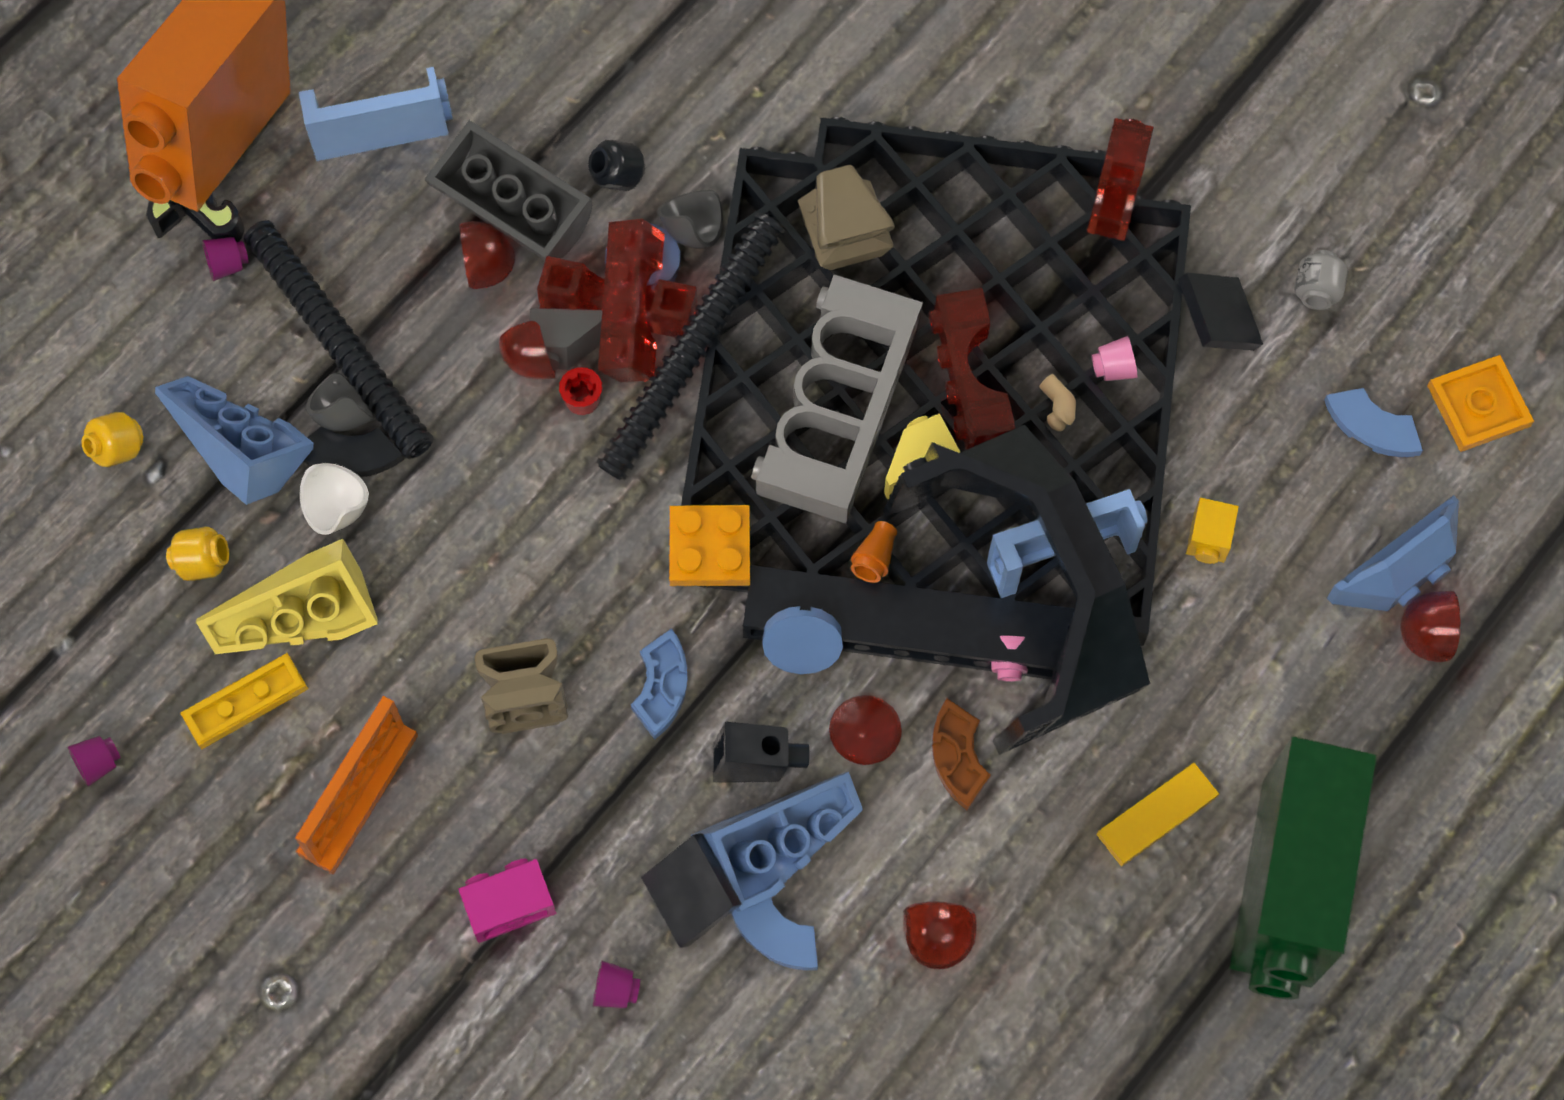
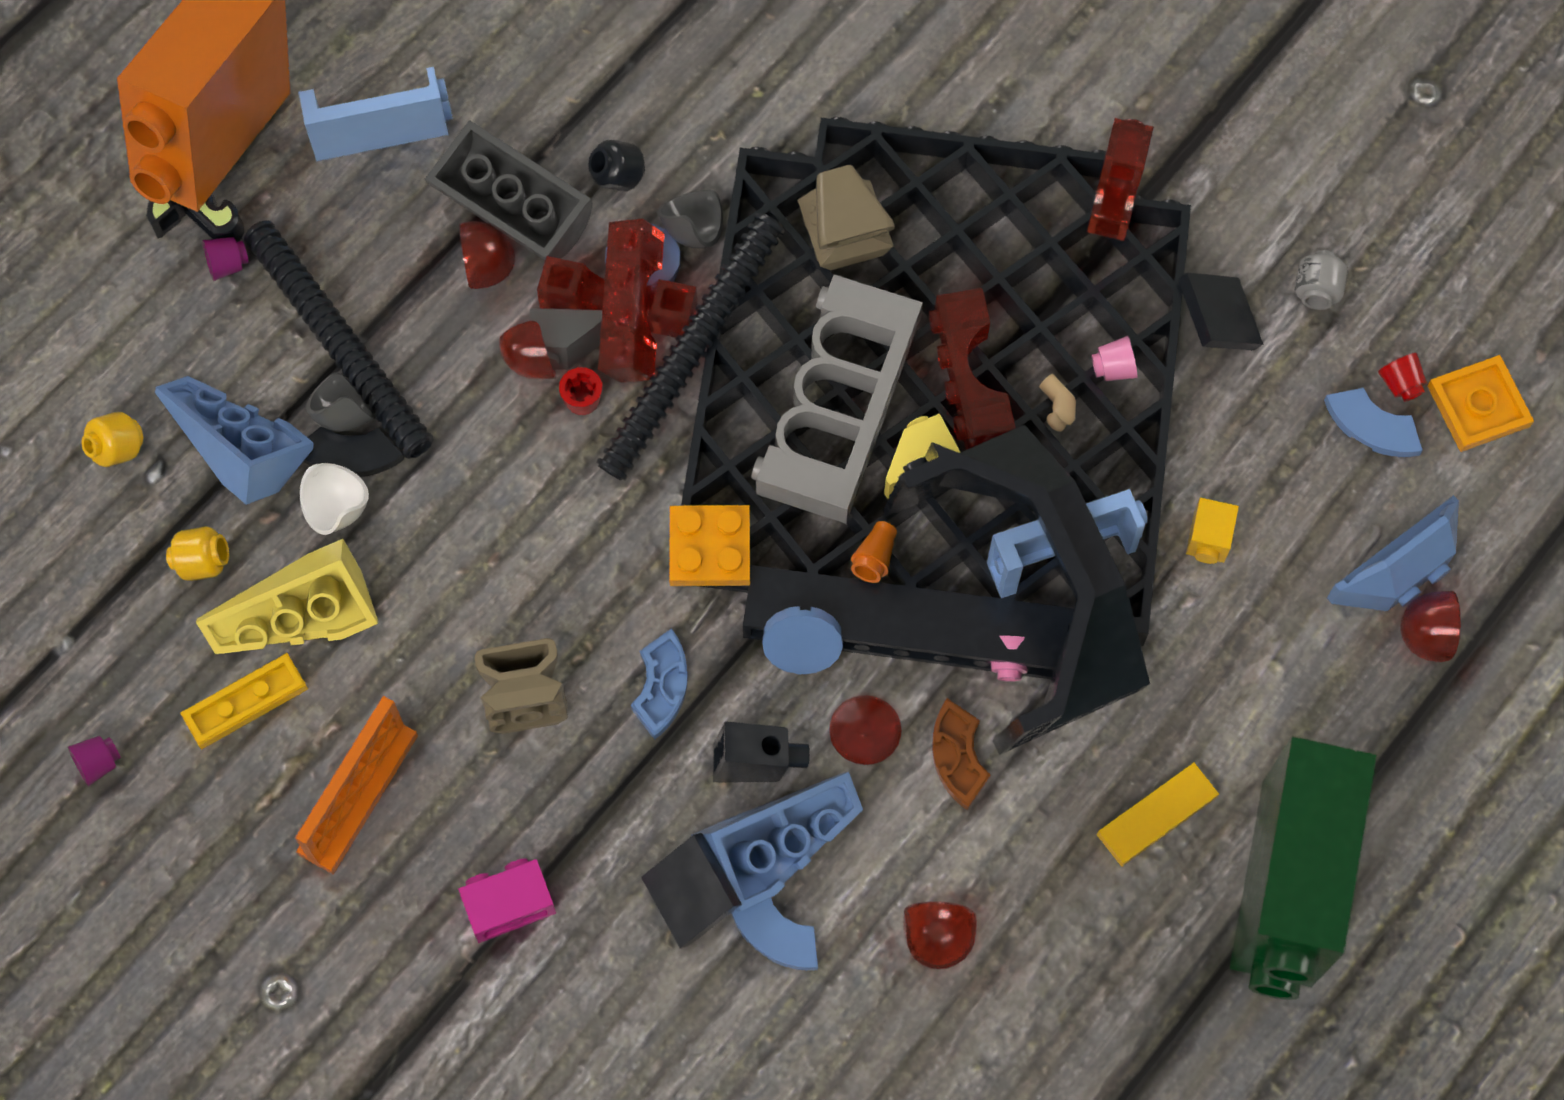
(615, 986): magenta hat -> none
(1404, 377): none -> red hat

